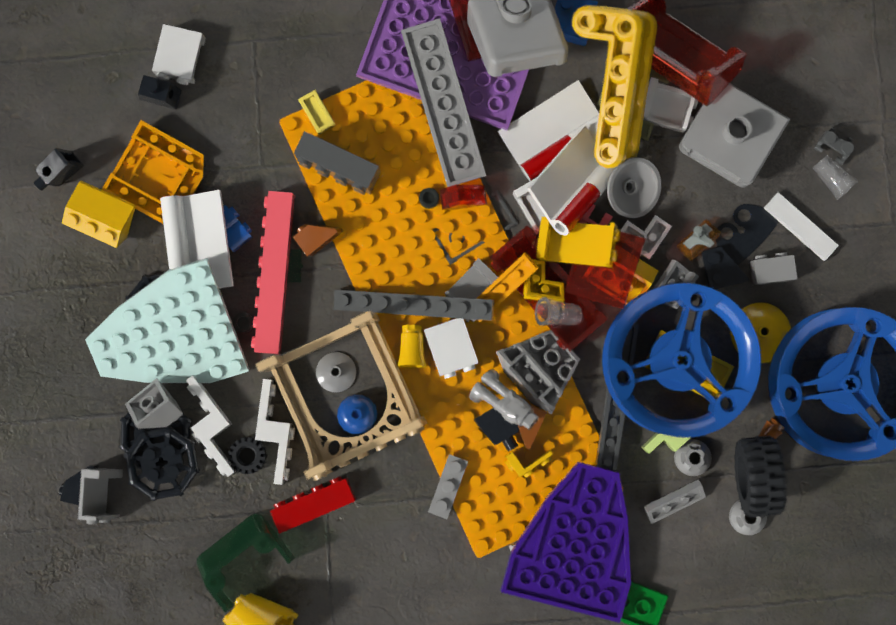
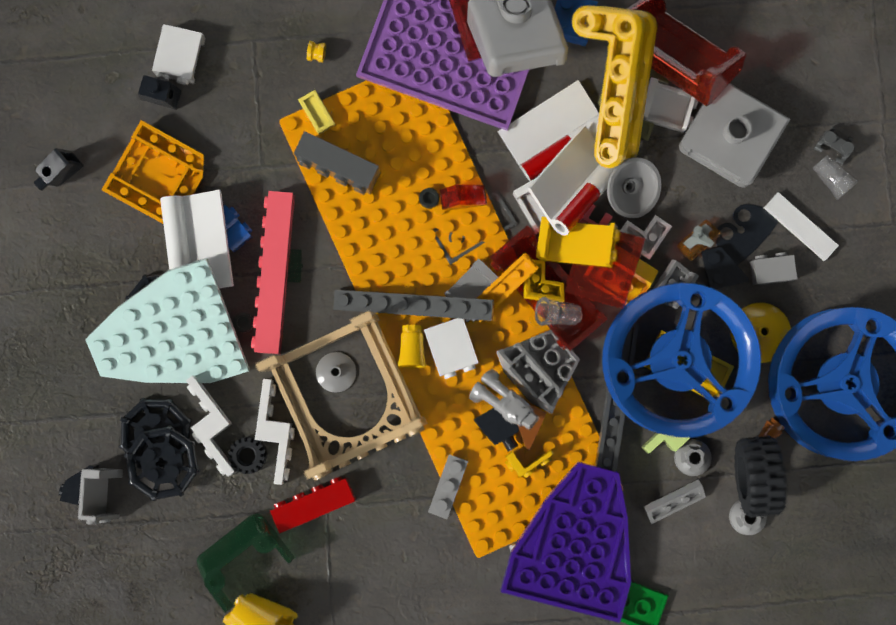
(99, 214): yellow slope -> none
(153, 407): light grey slope -> none
(315, 237): dark orange slope -> none
(316, 51): none -> yellow wheel
(357, 414): blue cylinder -> none
(443, 102): light grey plate -> none

